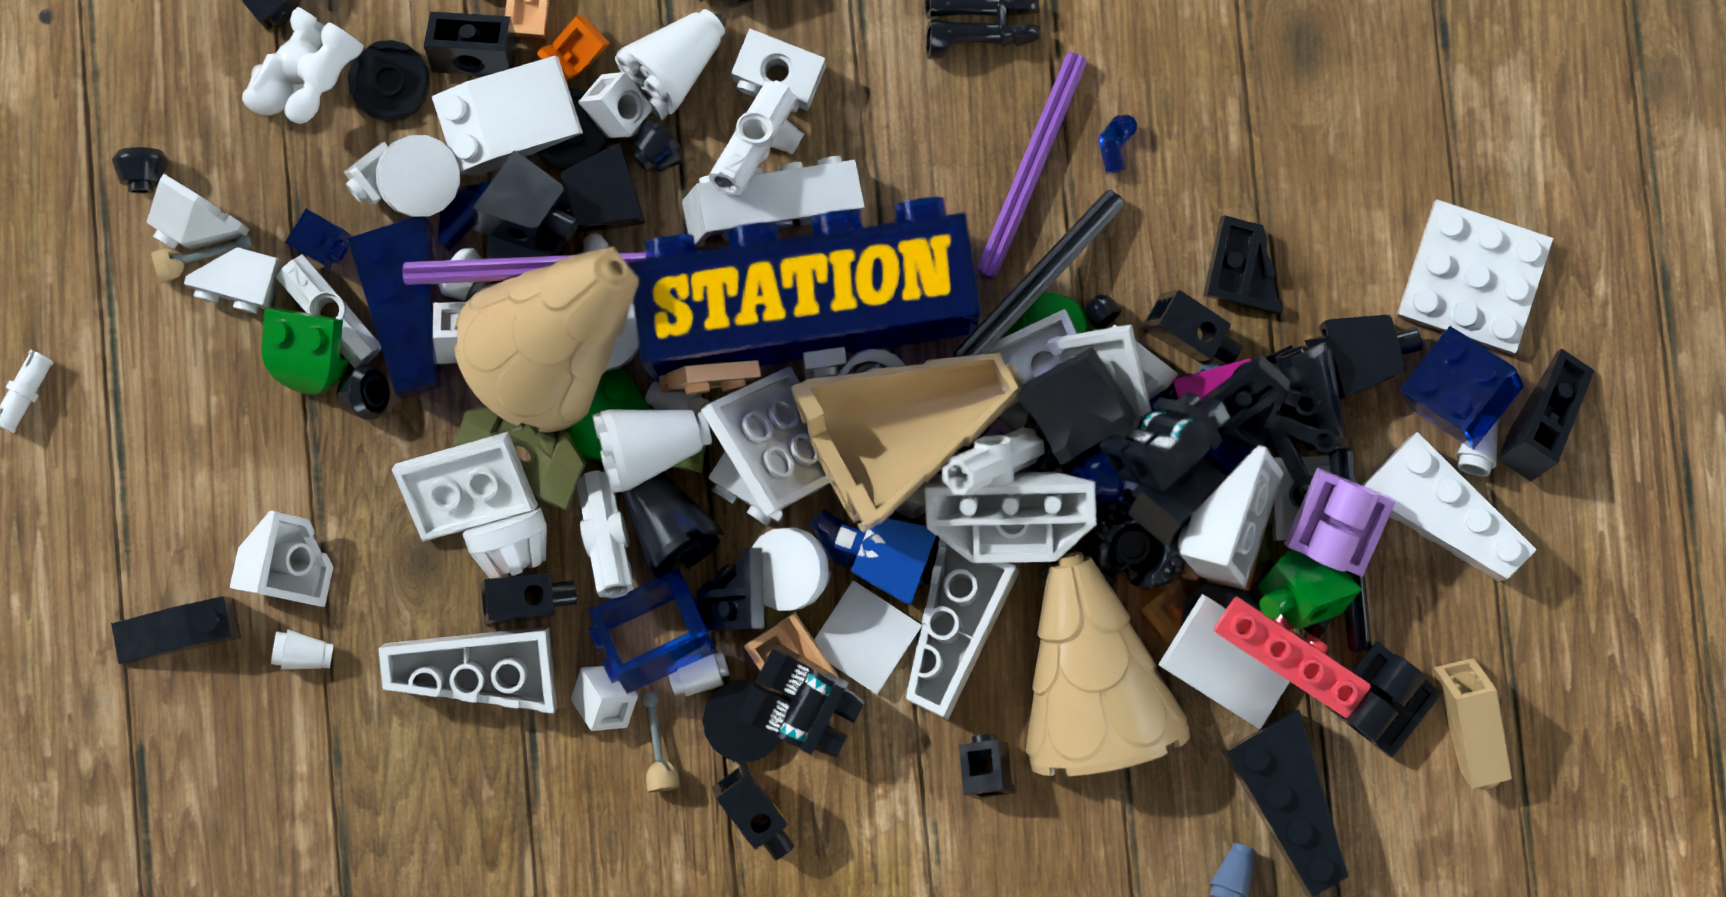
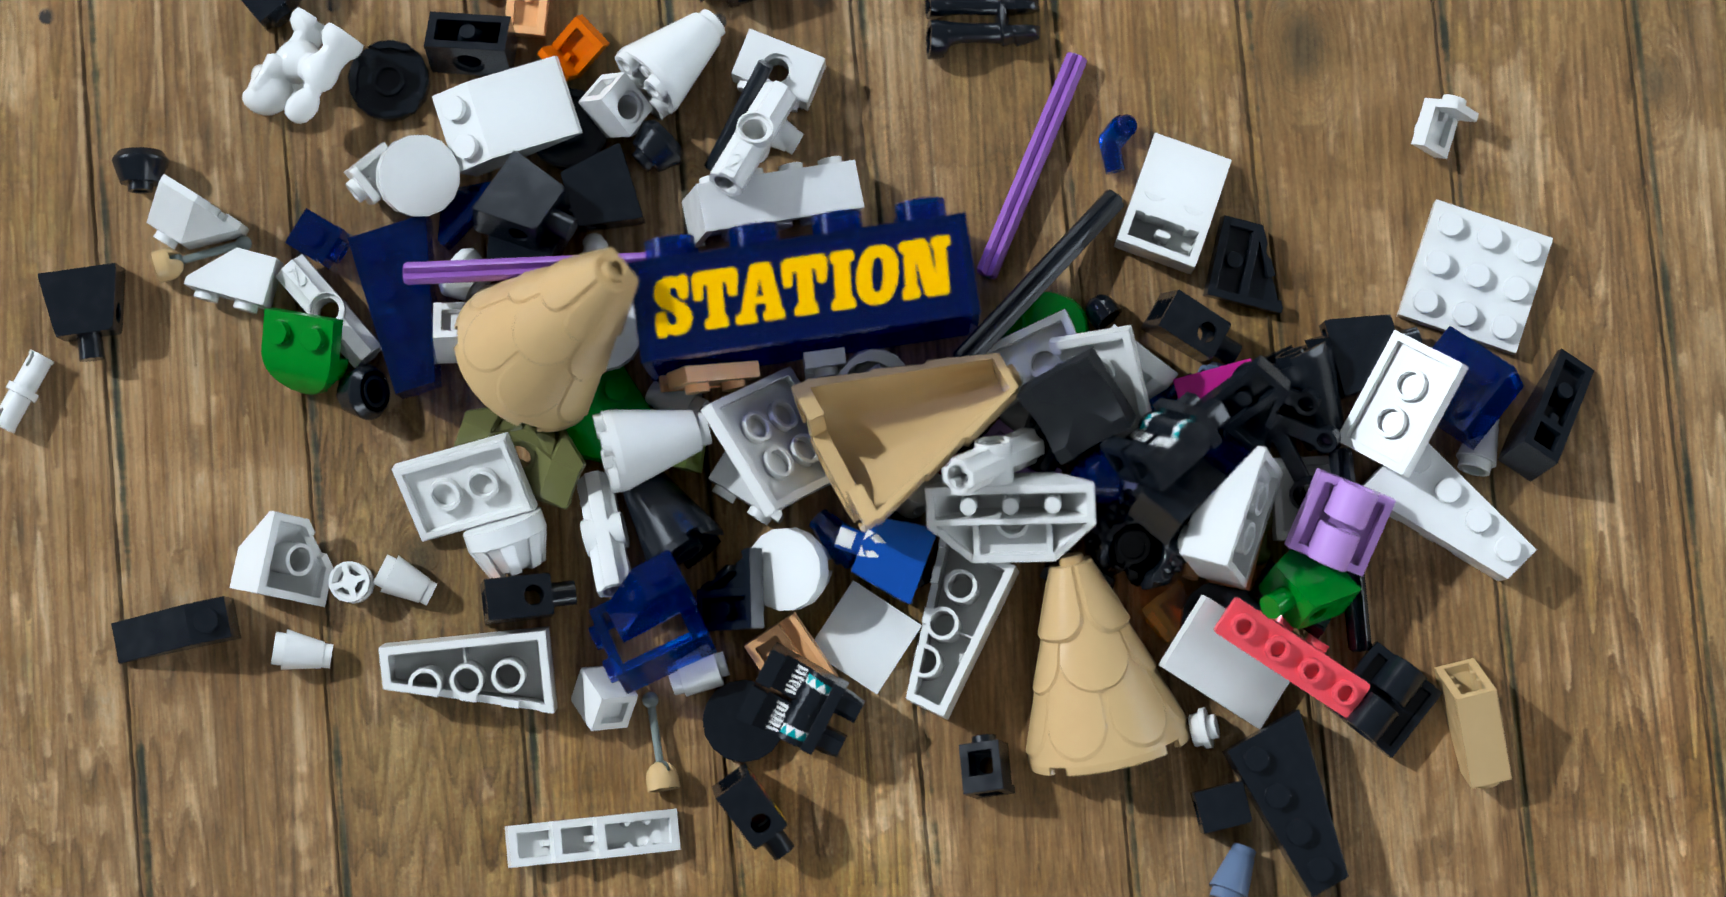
(85, 305): none -> black torso
(343, 583): none -> white wheel
(404, 580): none -> white cone
(592, 838): none -> white slope
(649, 596): none -> clear blue slope
(753, 86): none -> black bar
(1173, 203): none -> white slope
(1203, 728): none -> white plate
(1221, 807): none -> black panel
(1402, 403): none -> white plate
(1438, 124): none -> white bracket

